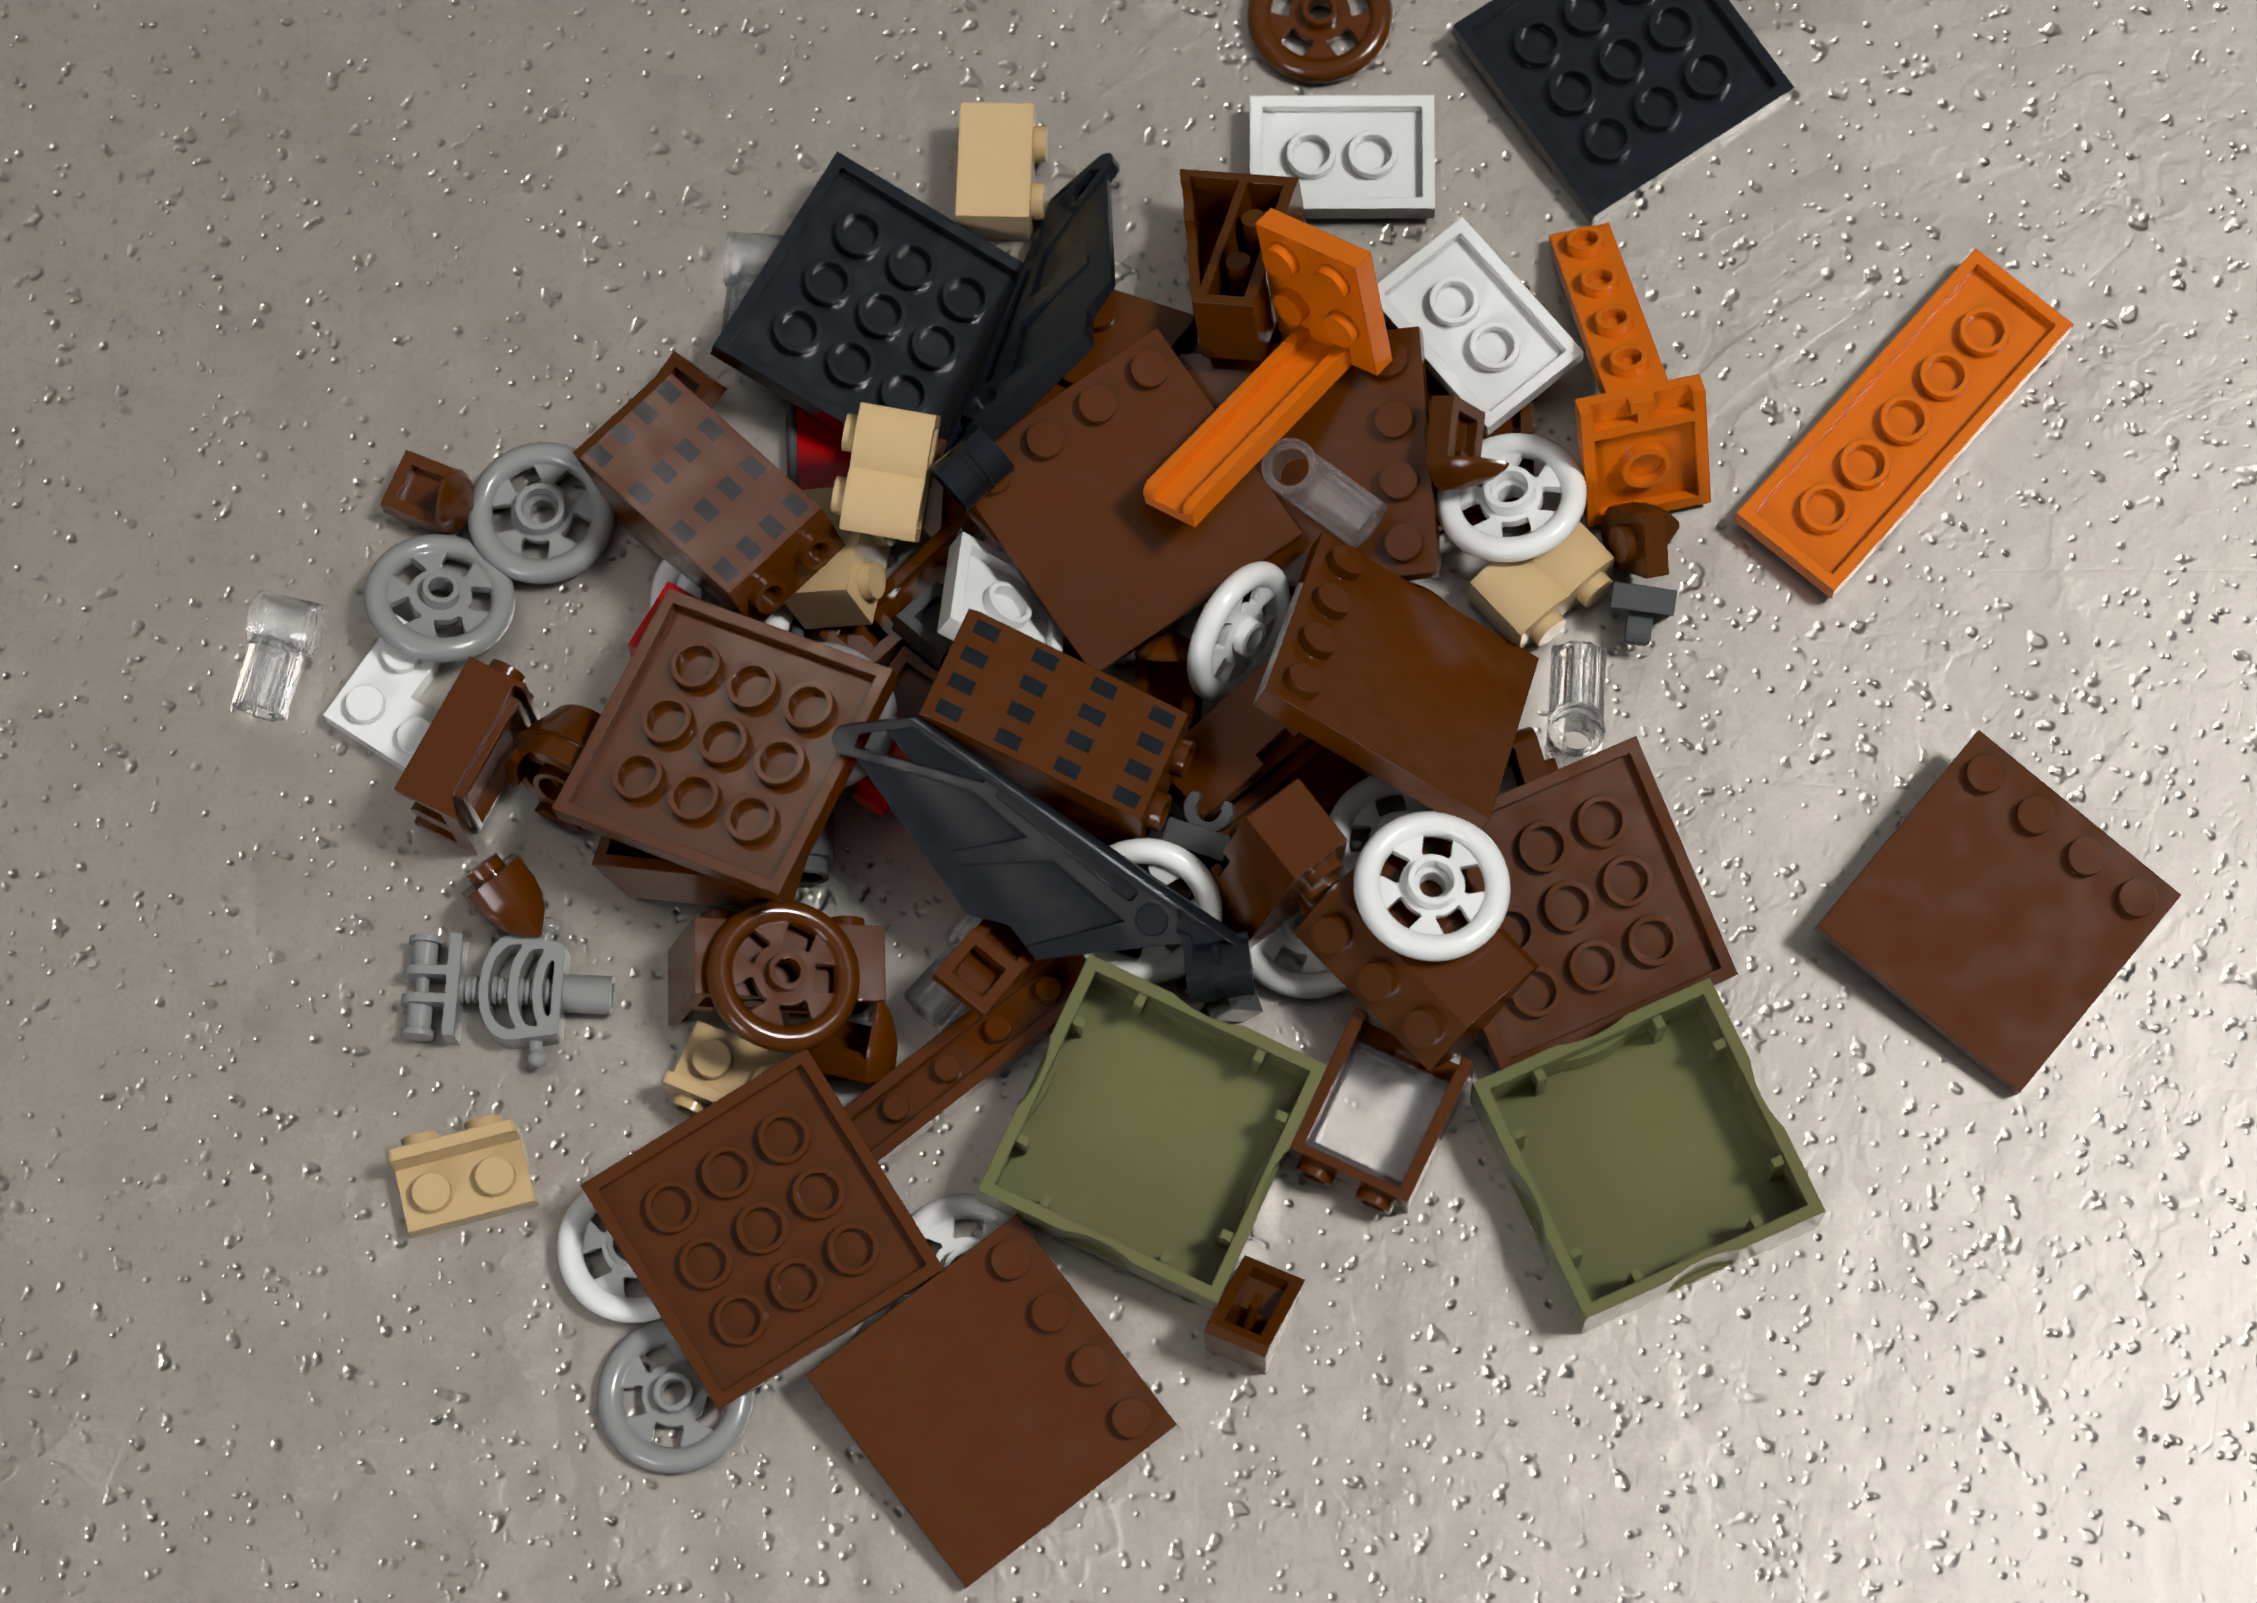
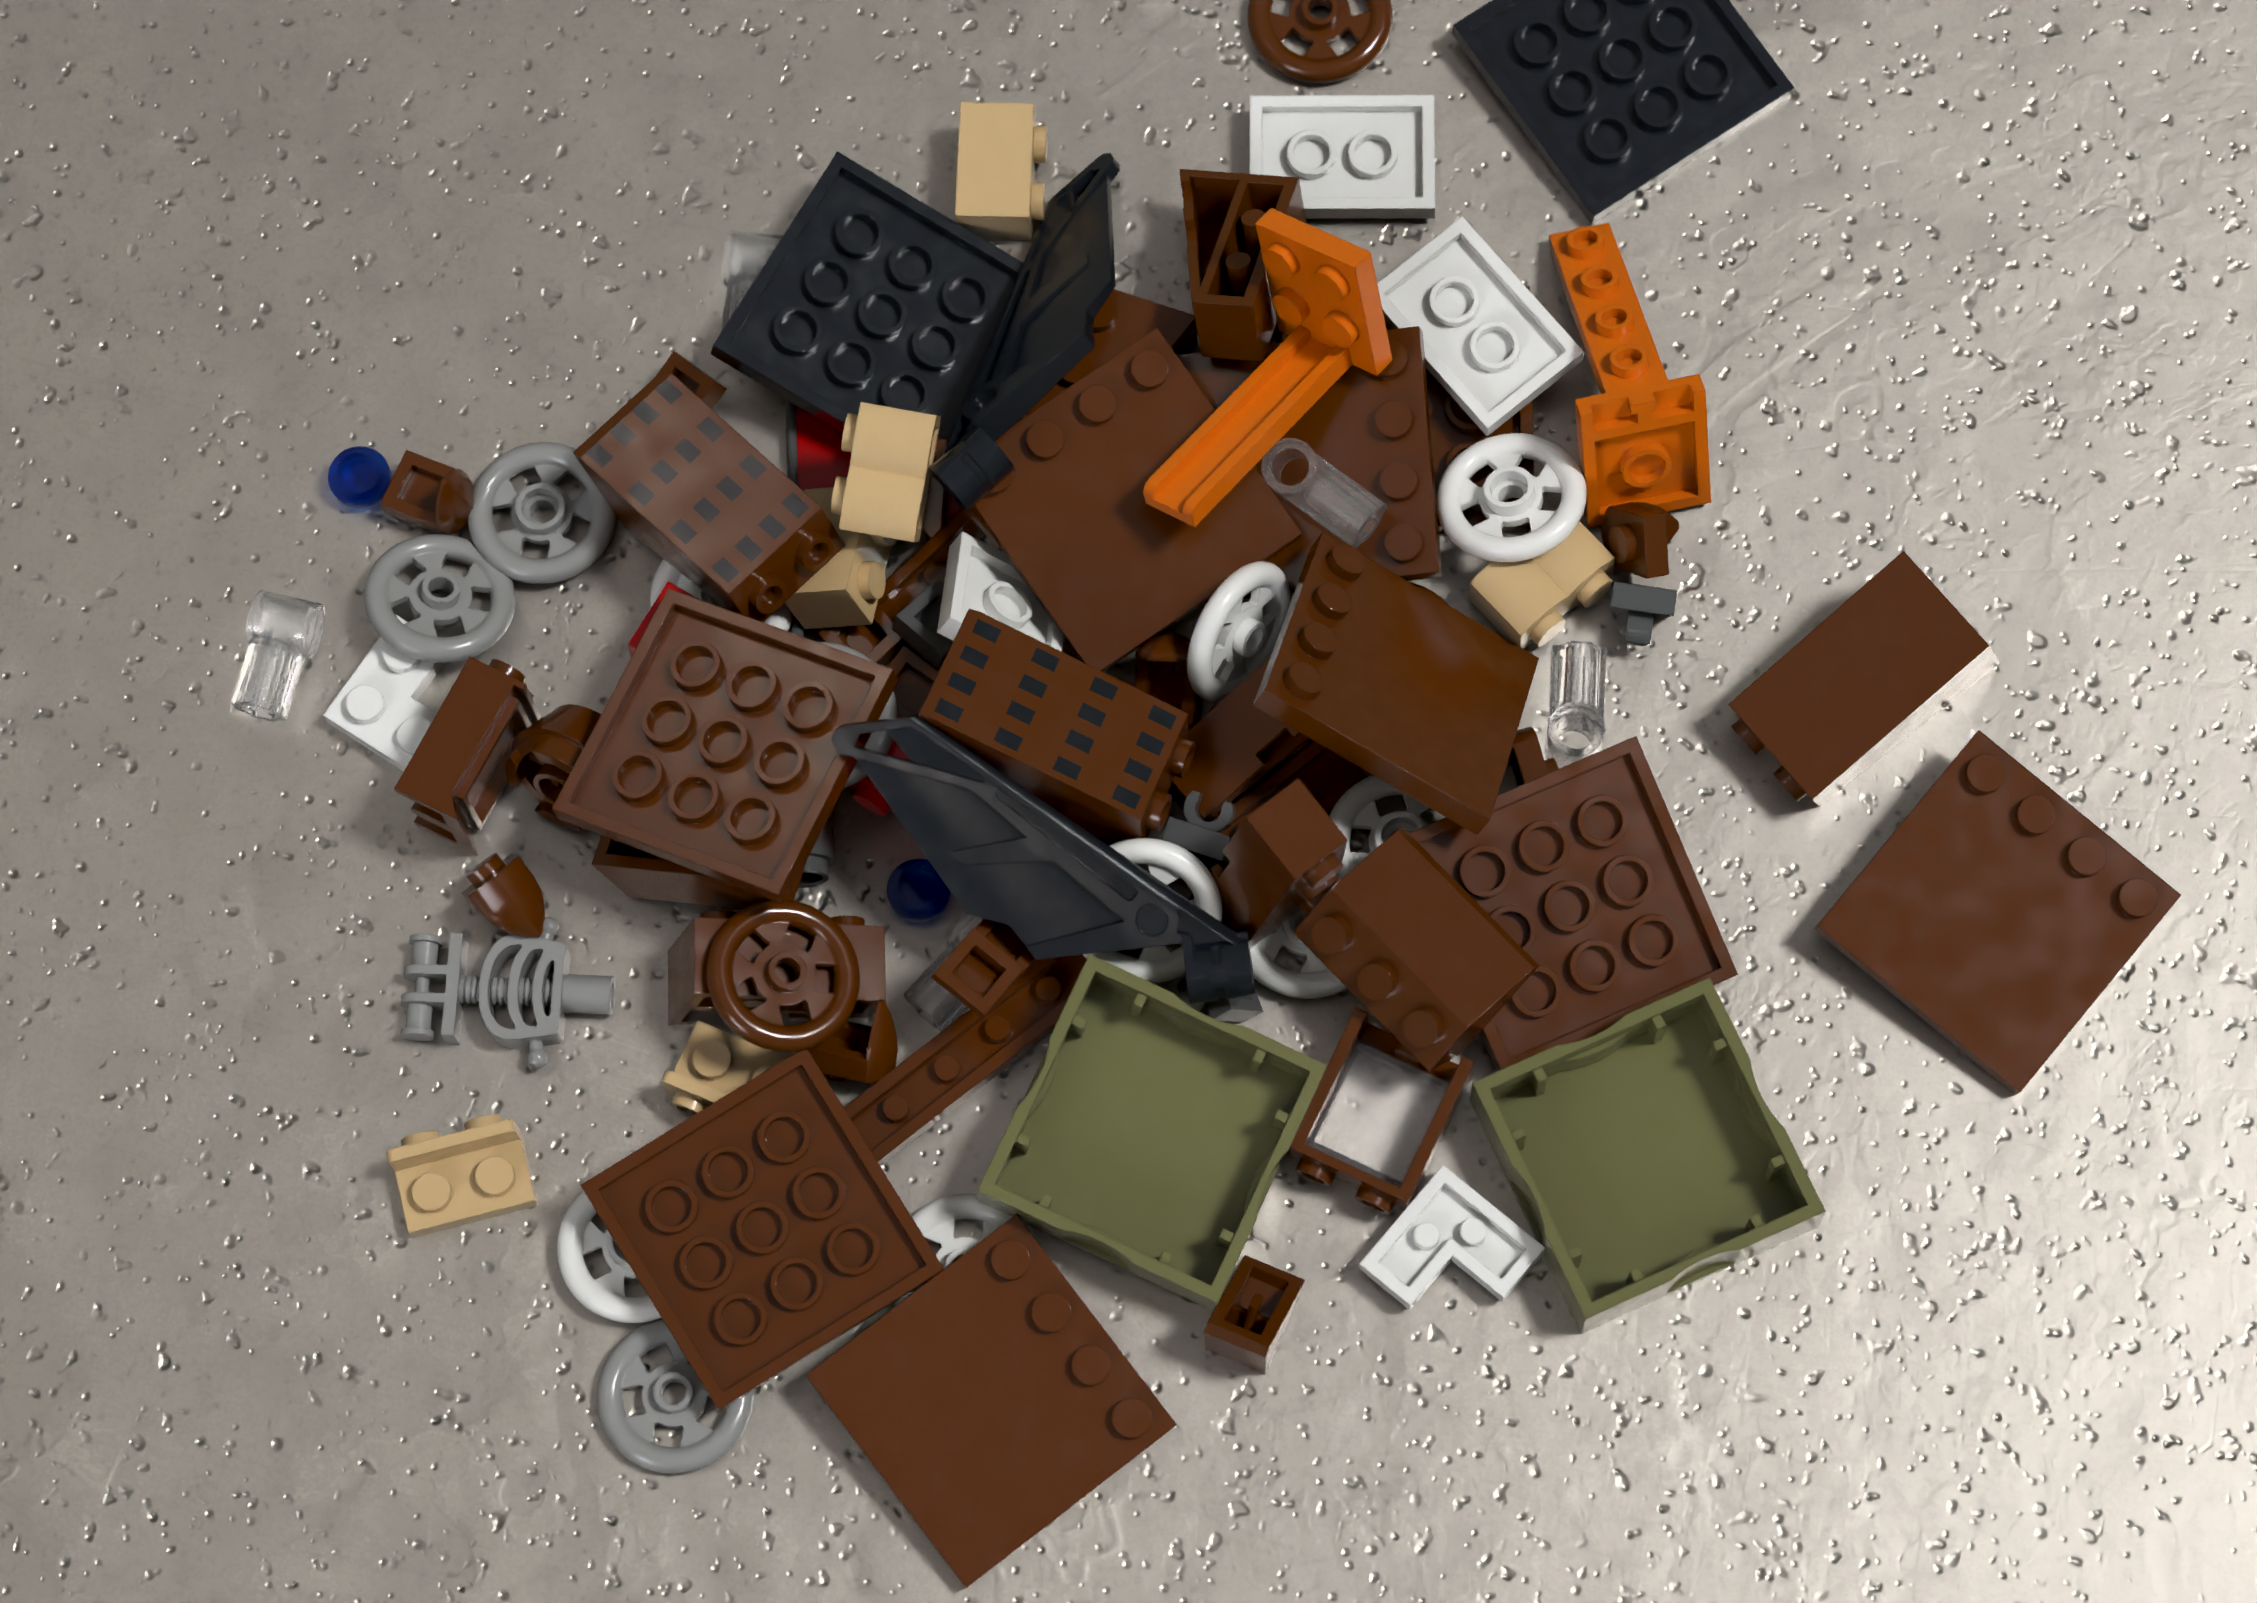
(359, 477): none -> clear blue plate
(917, 891): none -> clear blue plate
(1425, 938): white plate -> none
(1448, 1225): none -> white plate
(1455, 445): reddish brown plate -> none
(1861, 682): none -> reddish brown slope
(1903, 423): orange plate -> none

